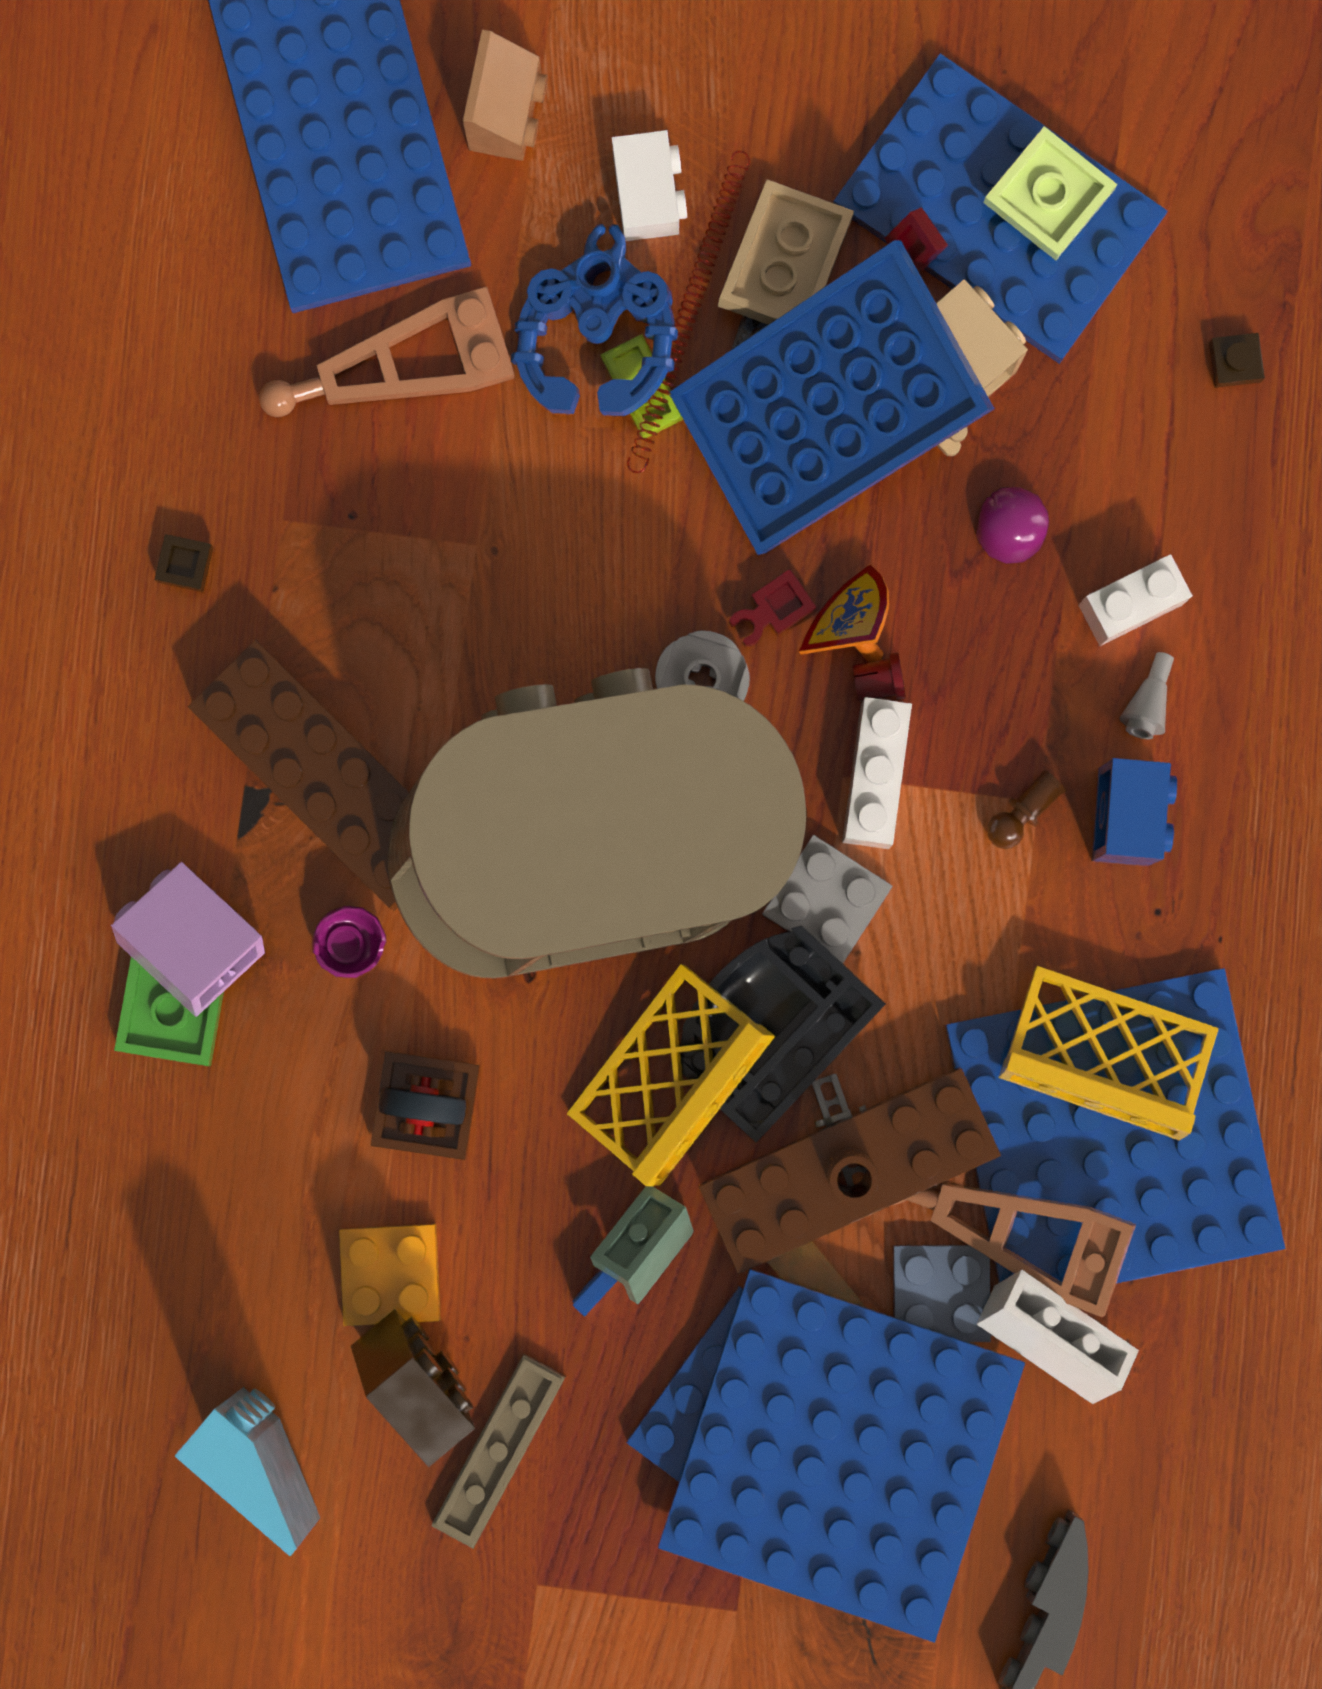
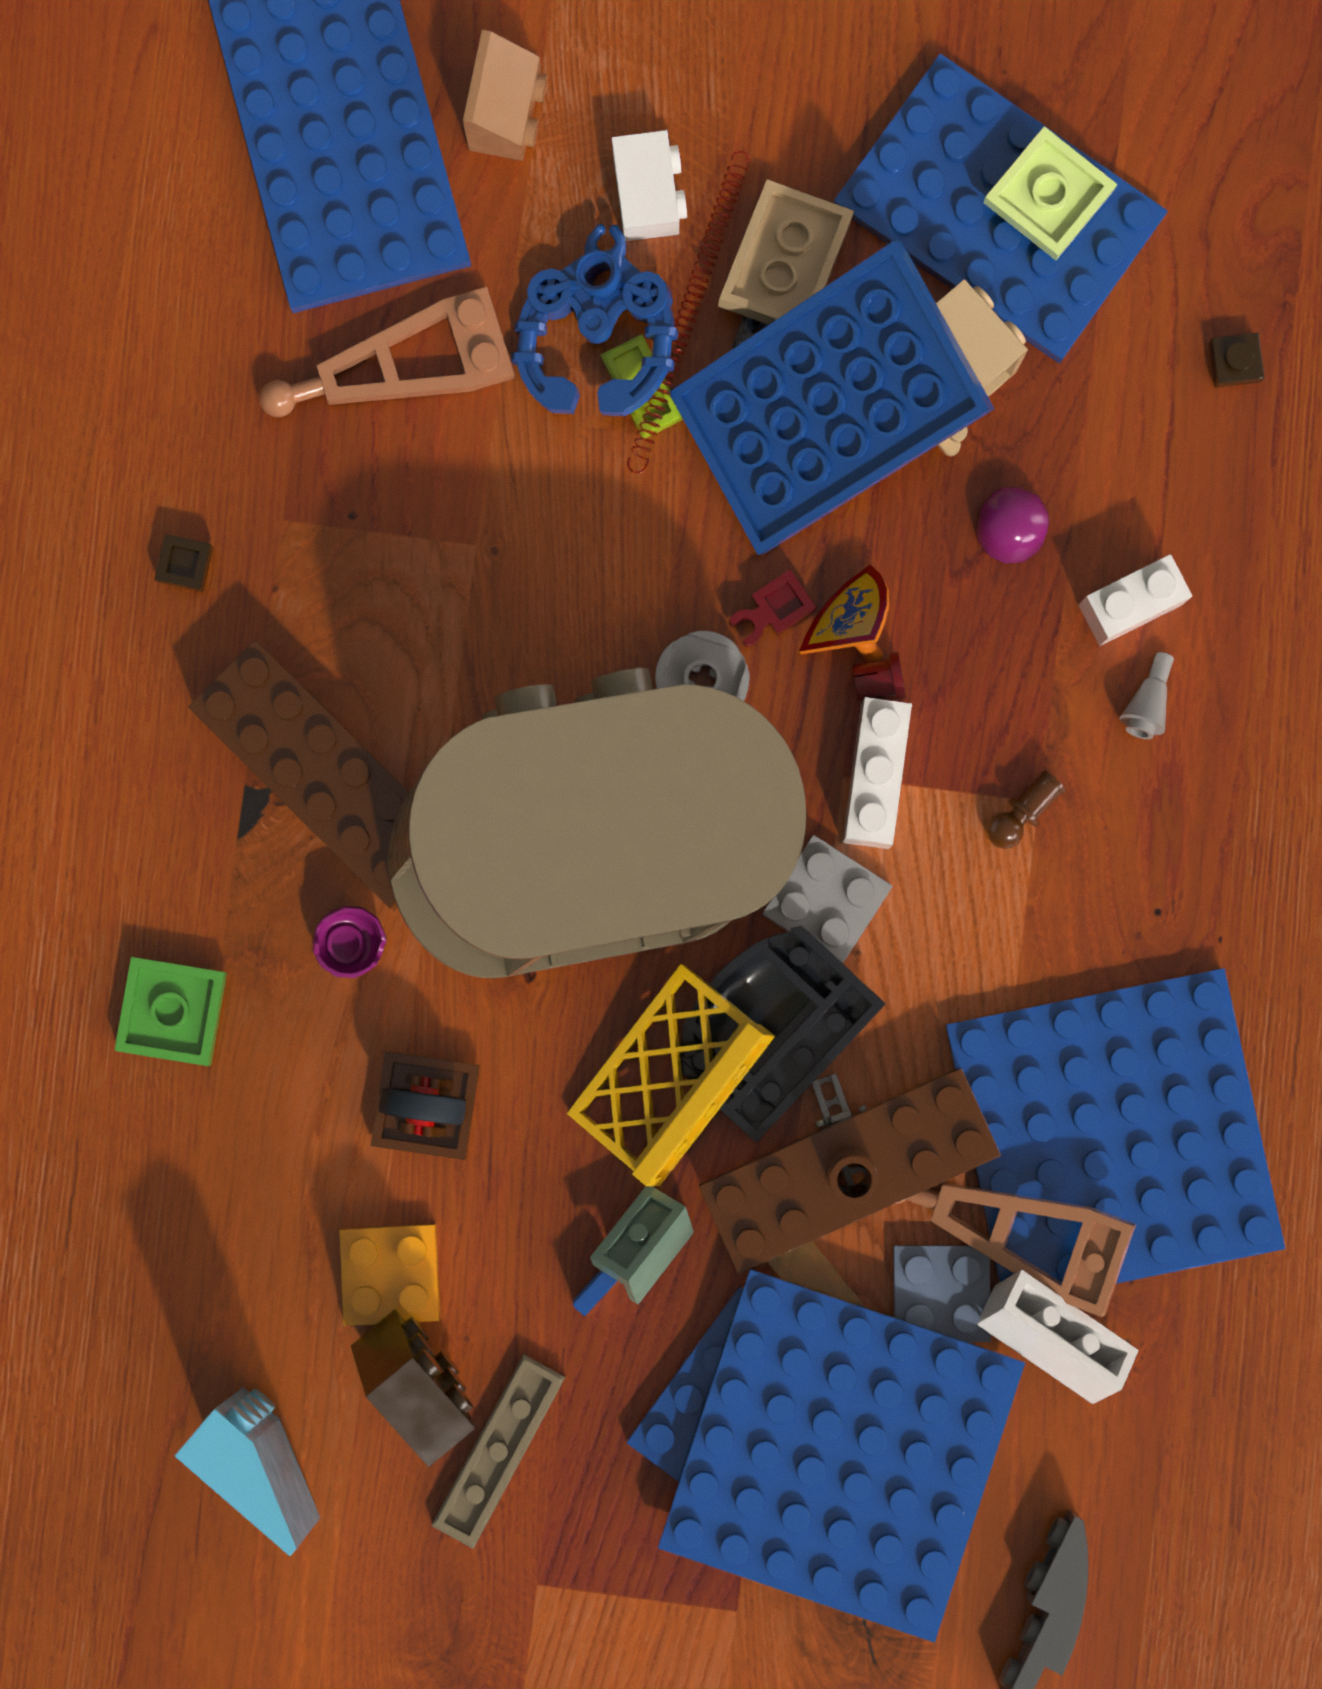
(187, 938): lavender brick -> none
(919, 238): dark red plate -> none
(1097, 1092): yellow fence -> none
(1133, 812): blue brick -> none

